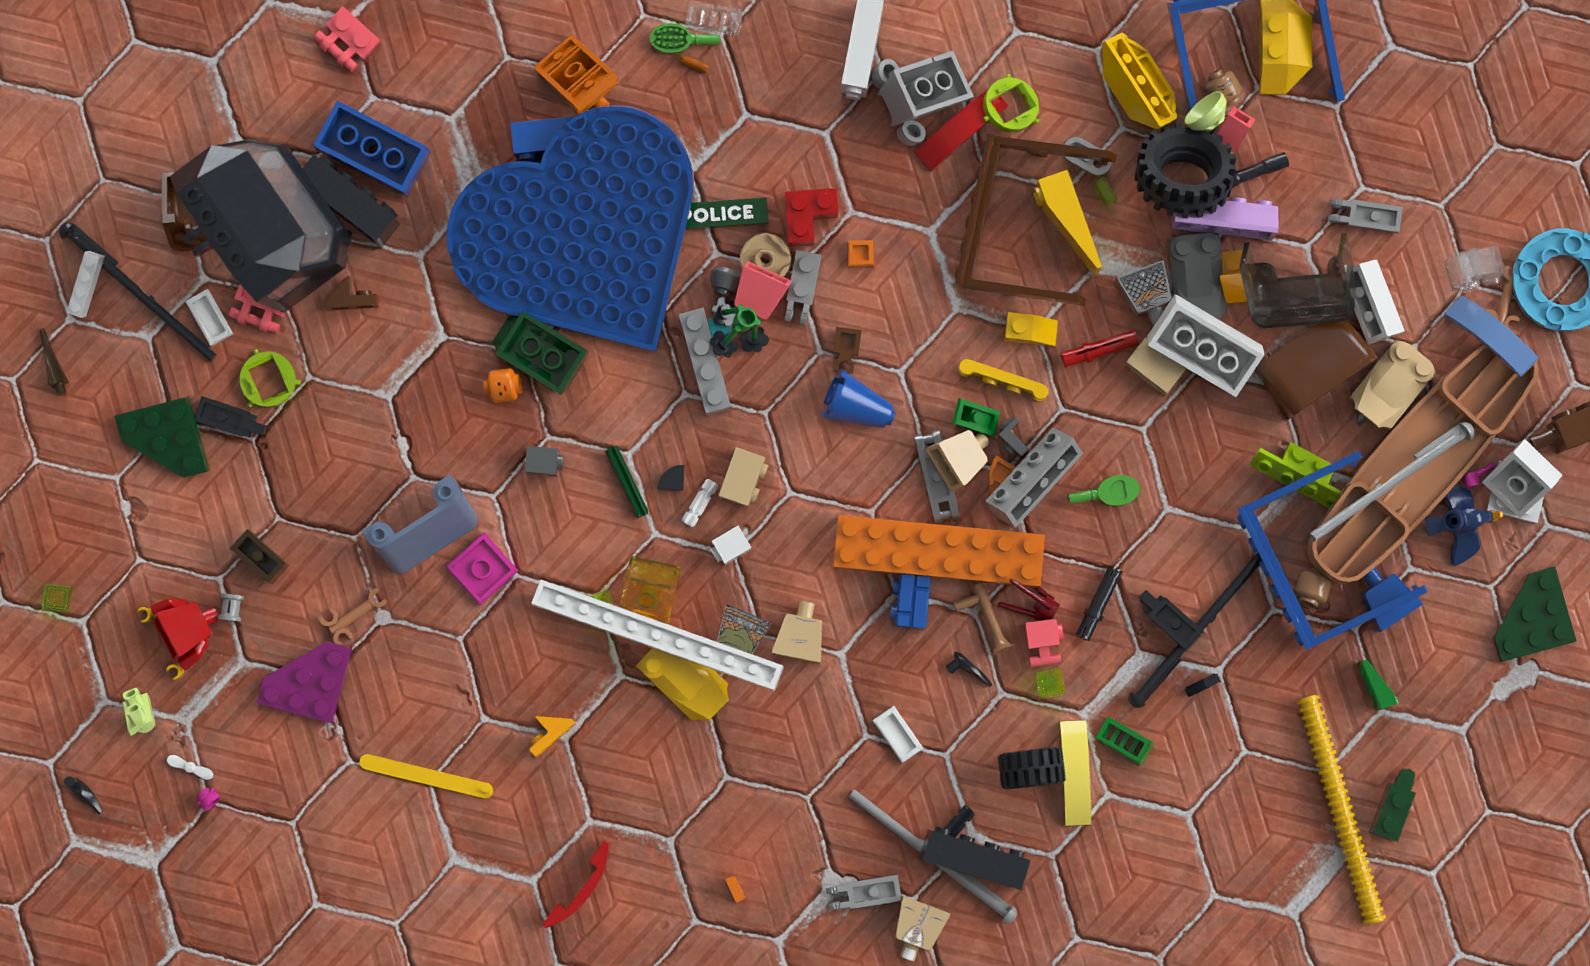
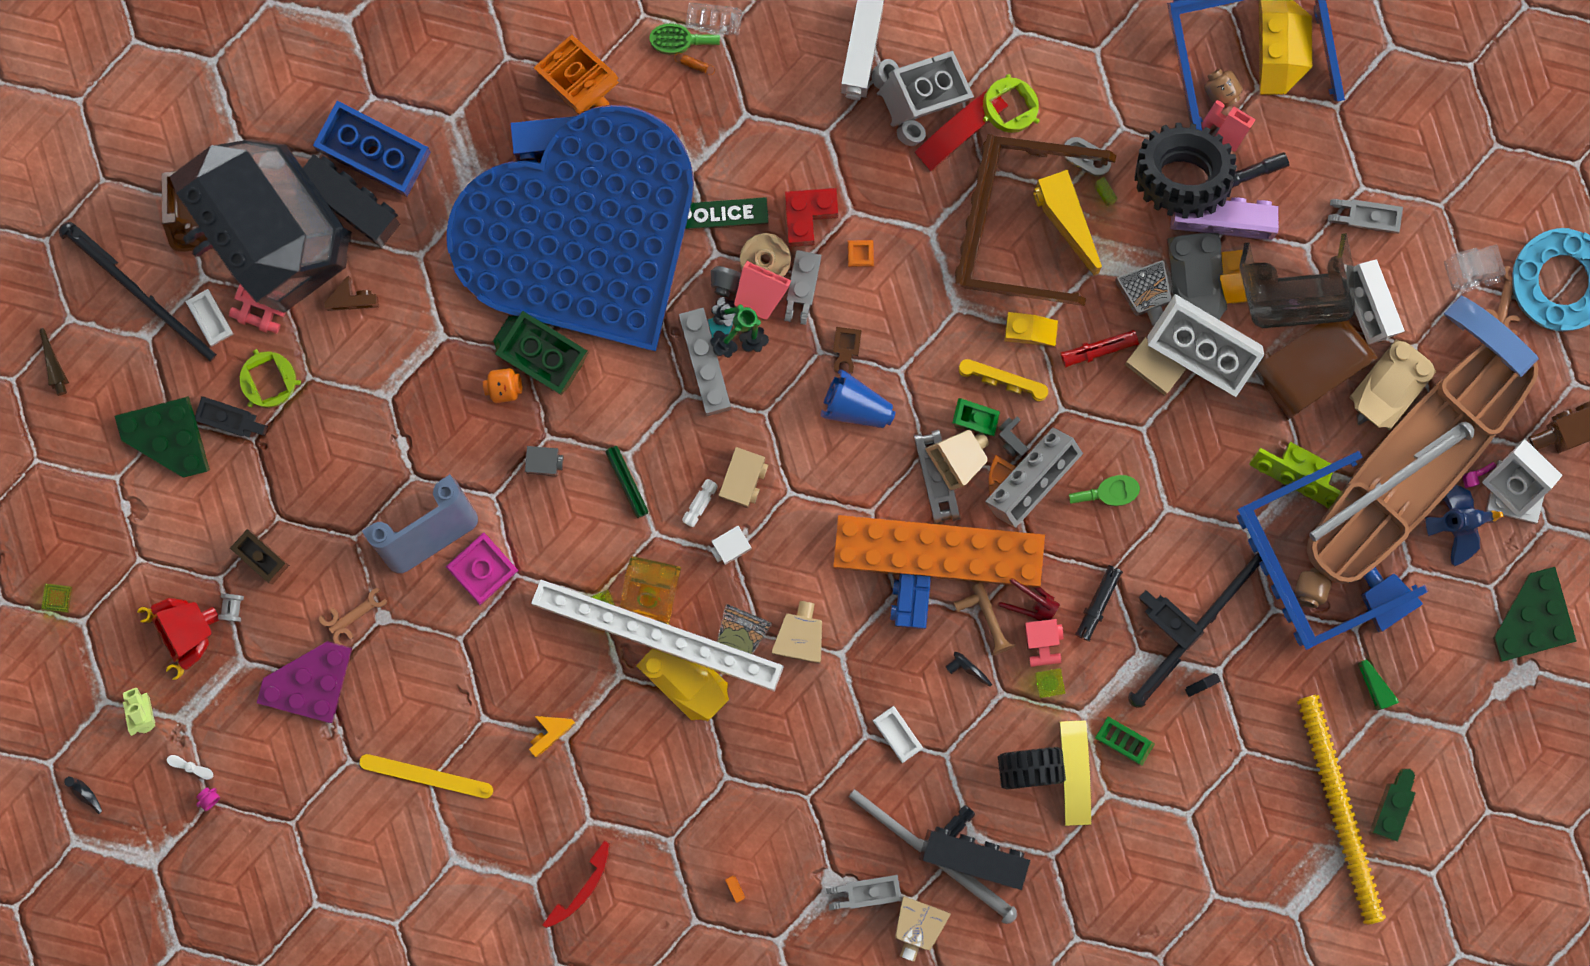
(85, 284): white piece -> none
(352, 33): coral plate -> none
(672, 479): black tile -> none
(1137, 82): yellow wedge -> none
(1207, 112): yellowish green piece -> none

